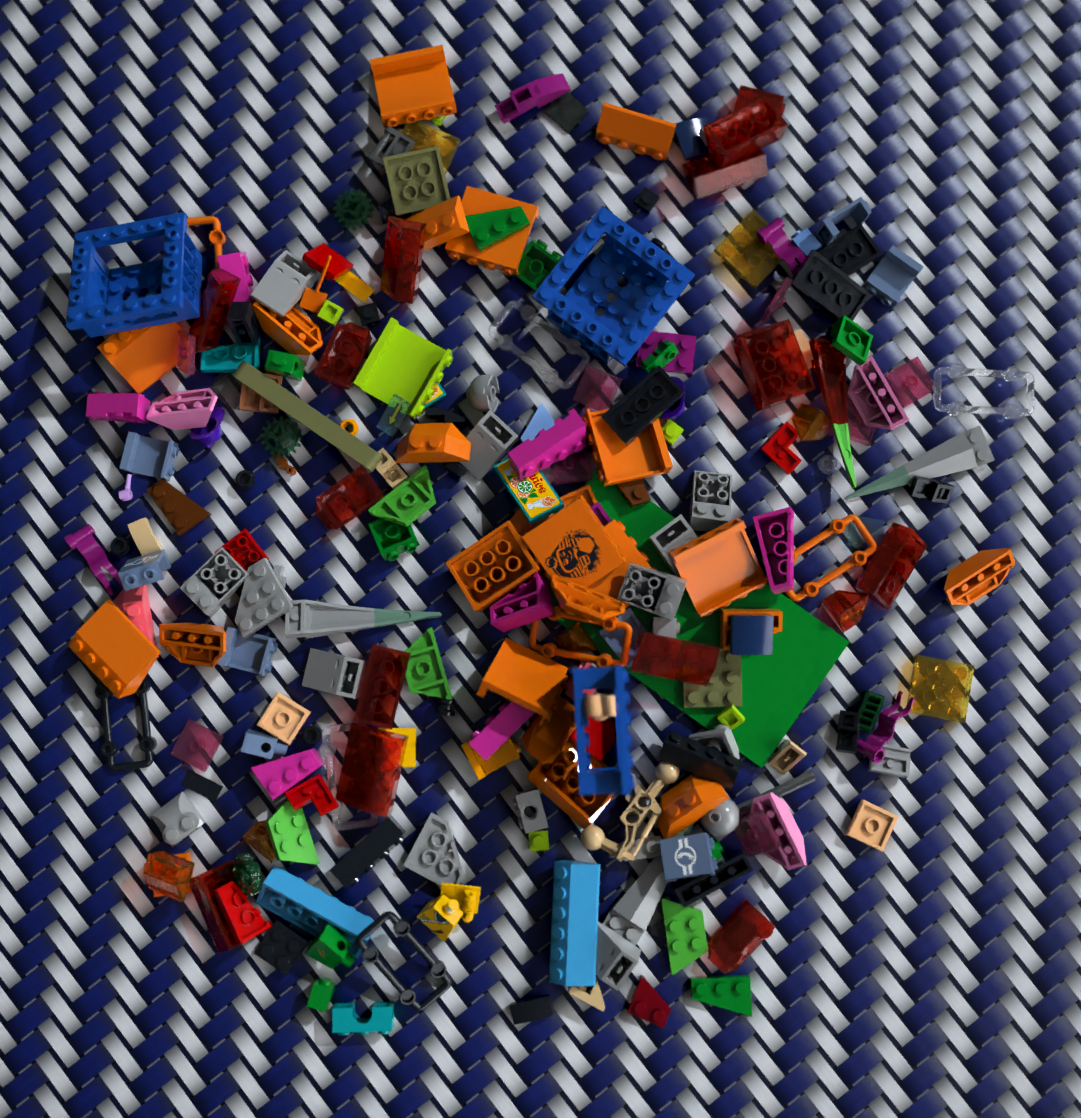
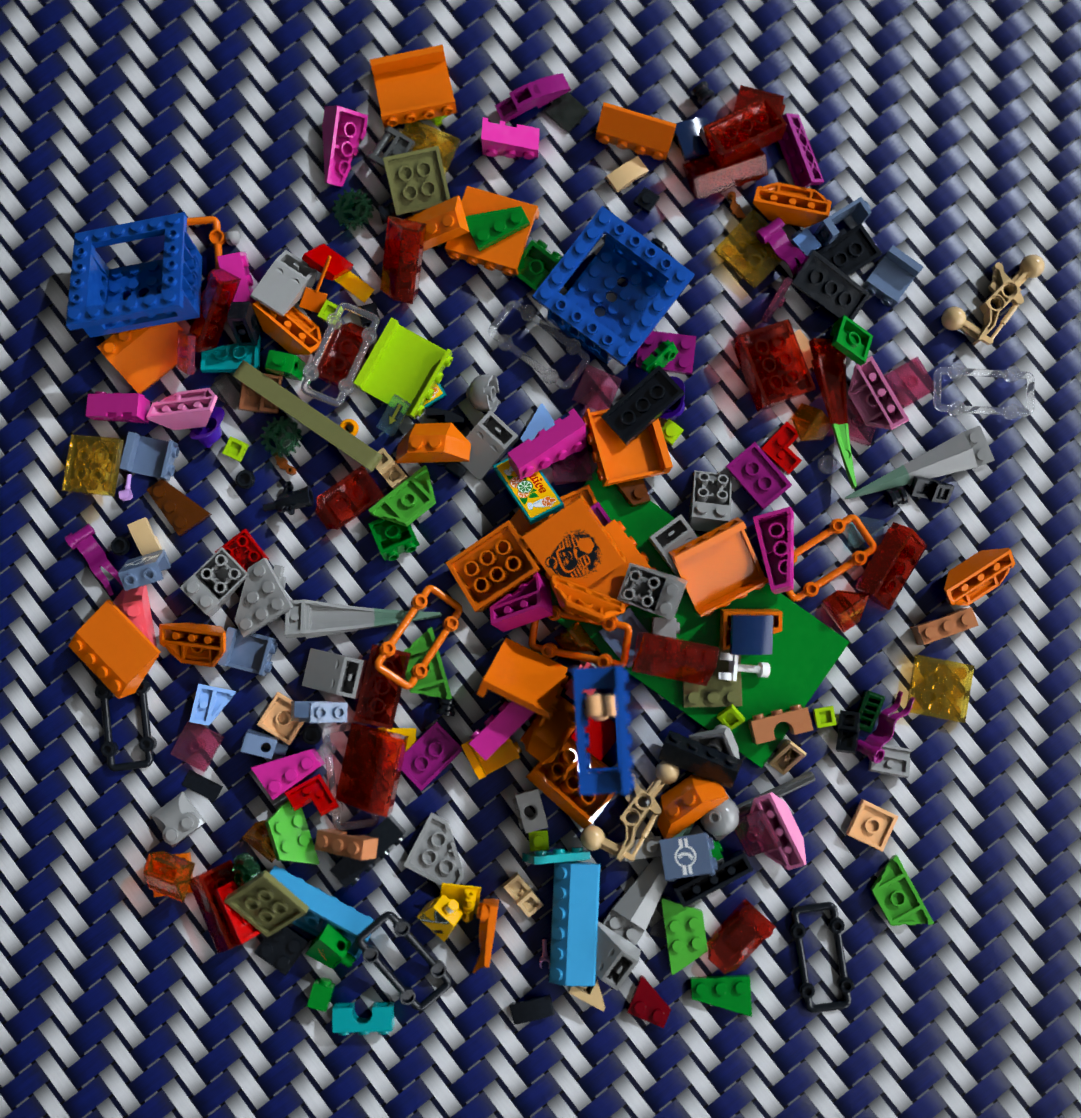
(92, 465): none -> clear yellow plate
(209, 703): none -> light blue wing
(232, 237): none -> light grey hinge
(235, 449): none -> lime plate
(266, 904): none -> olive plate
(290, 501): none -> black piece
(319, 711): none -> sand blue panel
(341, 137): none -> dark pink wedge
(345, 385): none -> clear bar
(345, 845): none -> nougat arch
(388, 648): none -> orange bar
(429, 755): none -> magenta plate
(487, 914): none -> orange slope
(509, 140): none -> dark pink wedge
(523, 894): none -> tan slope
(544, 957): none -> lavender hand
(556, 856): none -> teal wing
(626, 174): none -> tan slope
(702, 93): none -> black wheel
(734, 207): none -> dark orange piece
(758, 476): none -> magenta plate
(762, 669): none -> white bar
(763, 726): none -> nougat arch
(792, 204): none -> orange wedge
(796, 152): none -> magenta fence
(824, 716): none -> lime plate
(843, 983): none -> black bar
(896, 497): none -> black wheel
(898, 896): none -> bright green wing
(944, 626): none -> nougat arch
(955, 318): none -> tan piece

